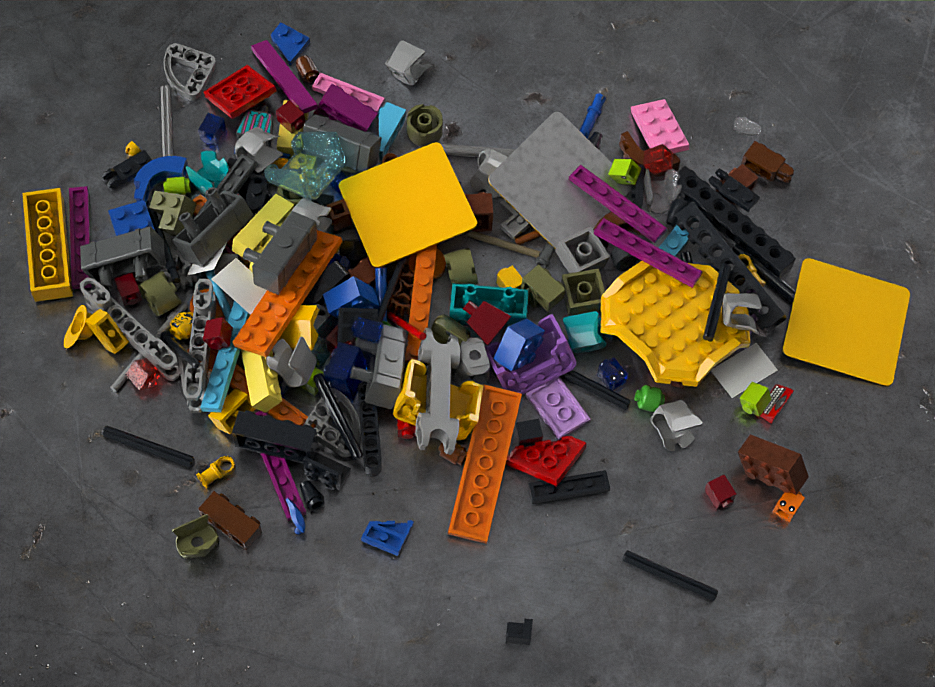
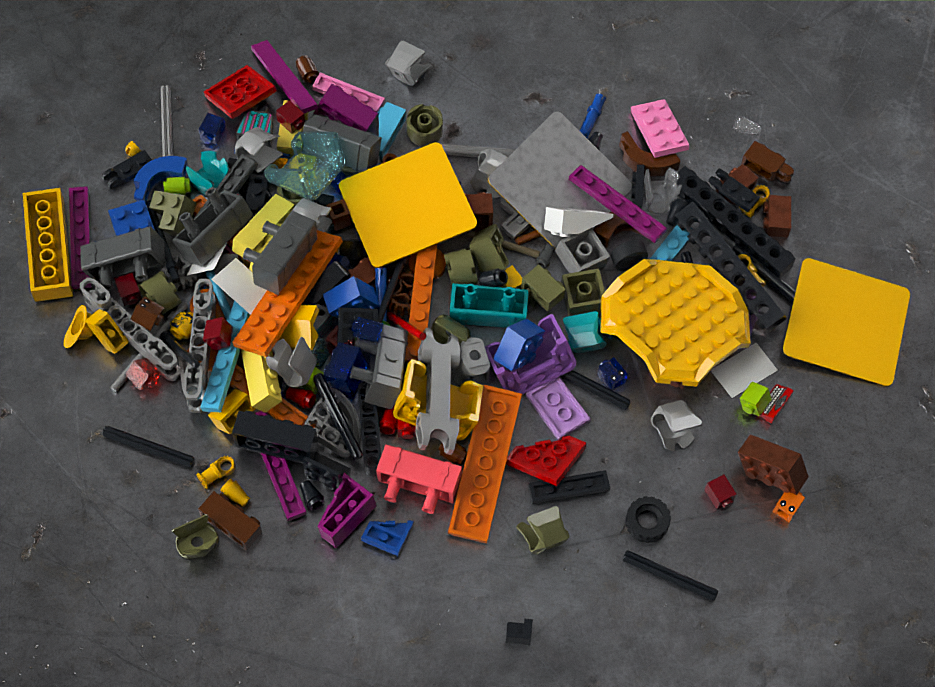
(147, 313): none -> reddish brown brick
(198, 65): light grey beam -> none
(235, 492): none -> yellow cone
(289, 42): blue wing -> none
(297, 517): blue bar -> none
(302, 397): none -> red cone
(346, 511): none -> magenta wedge
(388, 423): none -> red cone
(418, 474): none -> coral piece
(486, 320): dark red torso -> none
(488, 250): none -> olive brick
(493, 278): none -> black brick
(529, 432): black panel -> none
(544, 531): none -> olive piece
(572, 221): none -> white slope
(624, 171): lime brick -> none
(648, 252): magenta tile -> none
(649, 398): bright green head -> none
(650, 504): none -> black tyre
(658, 159): clear red brick -> none
(717, 302): black axle -> none
(739, 321): light grey piece -> none
(760, 202): none -> yellow connector
(777, 215): none -> copper brick

